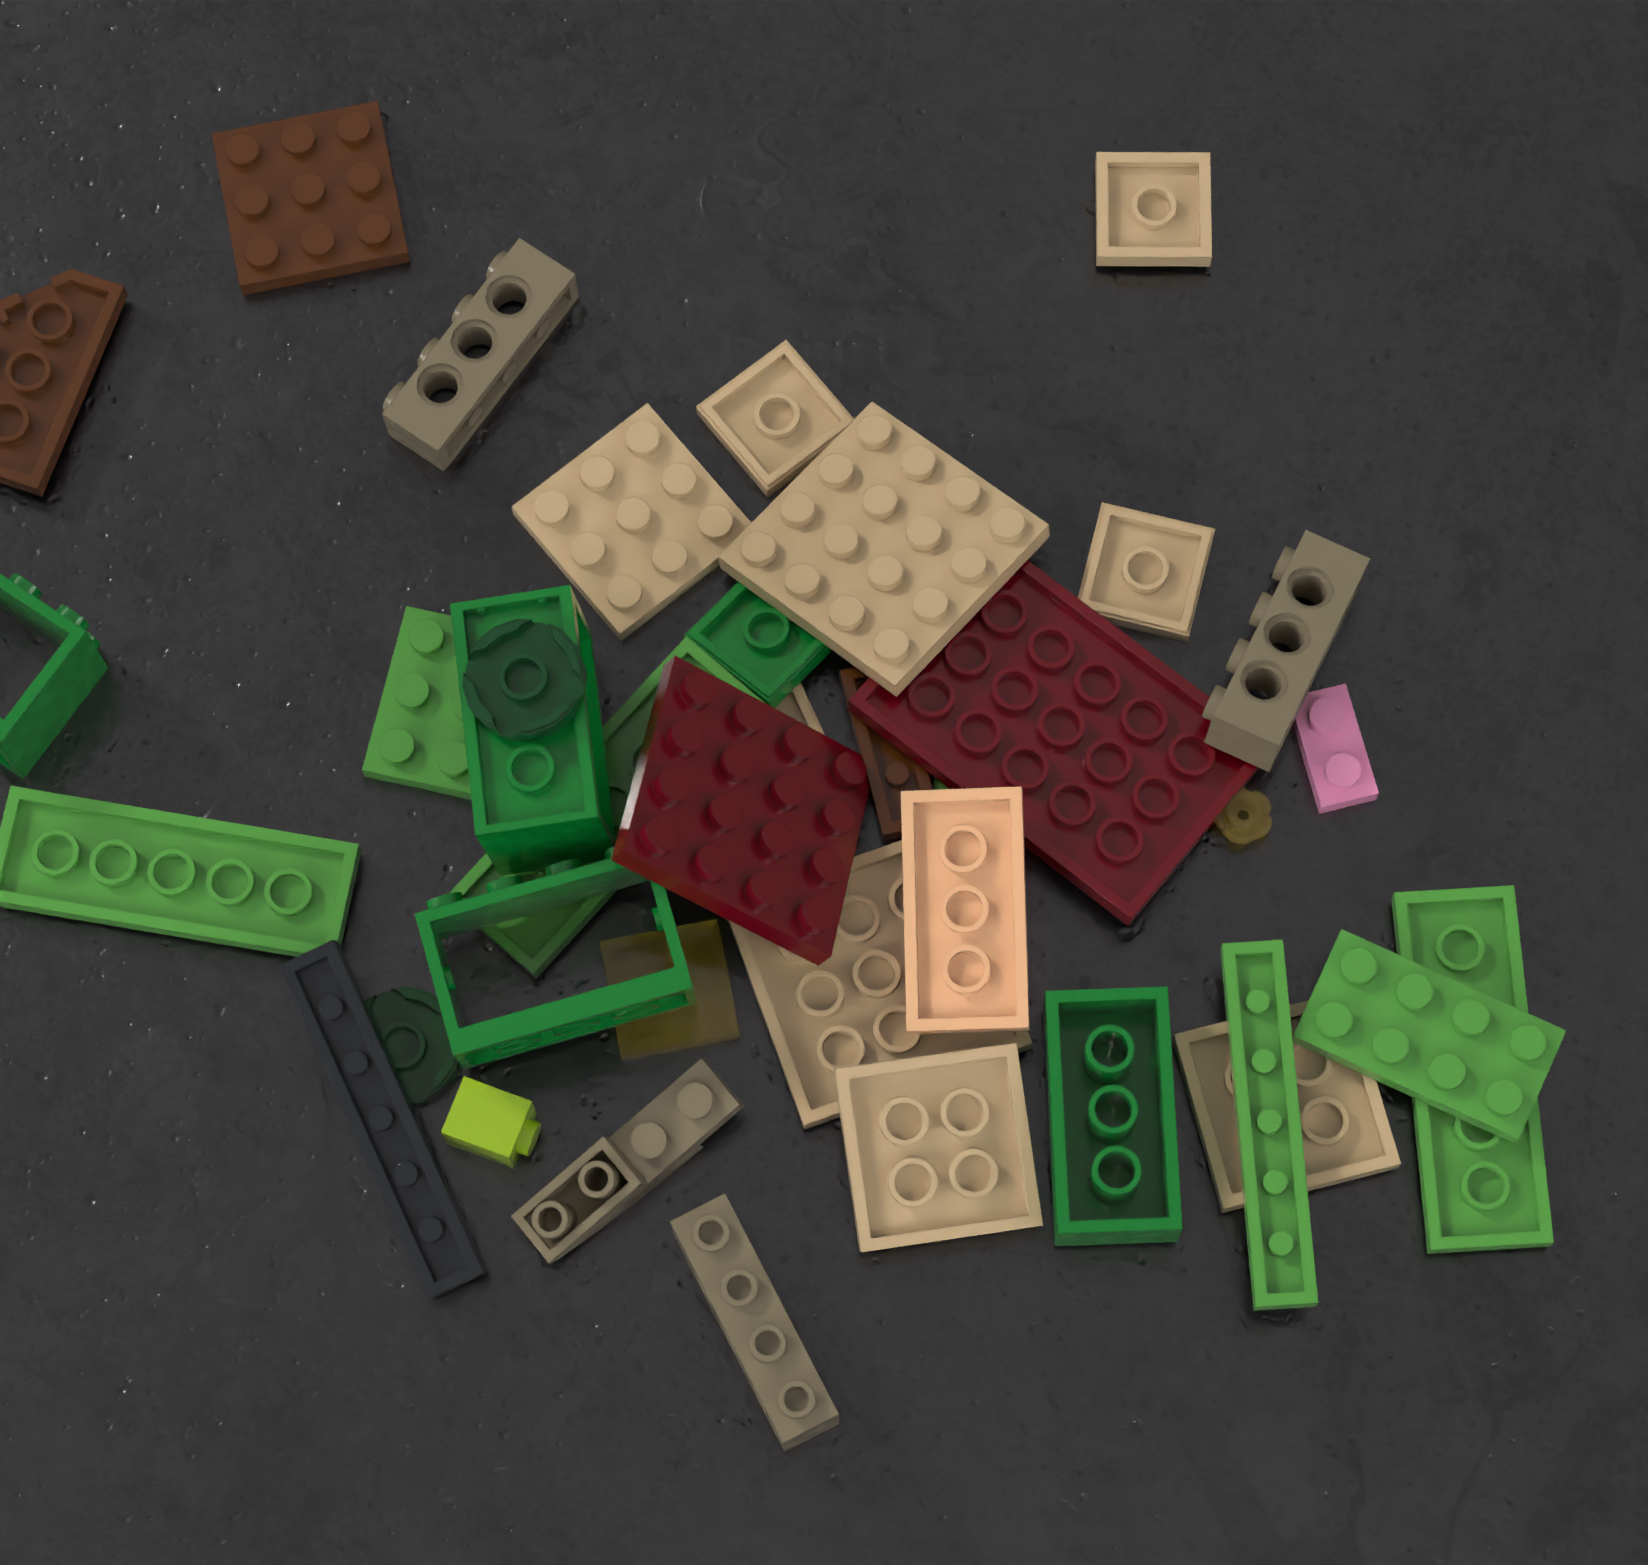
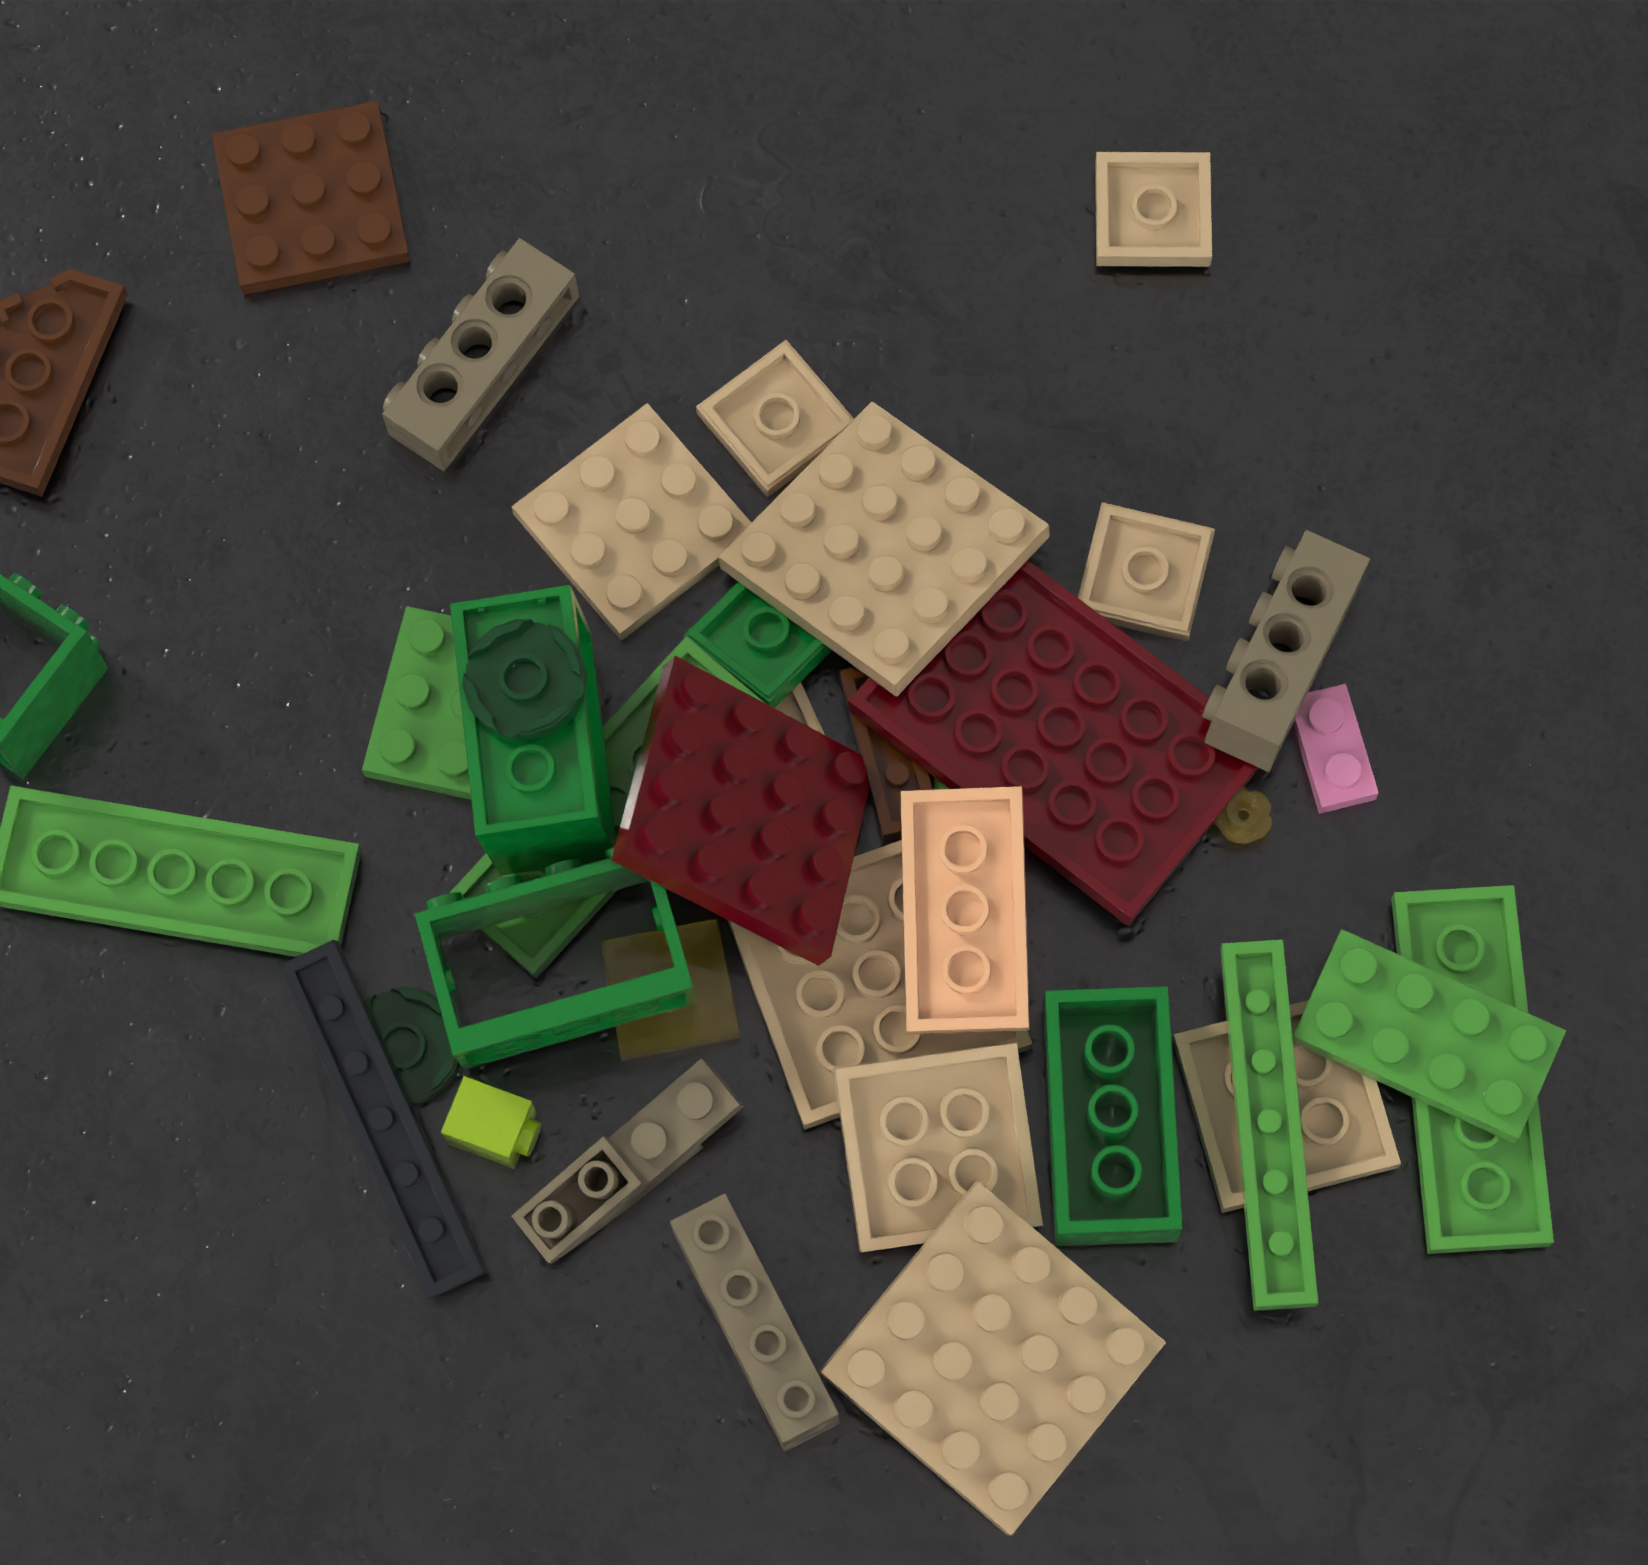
(992, 1358): none -> tan plate

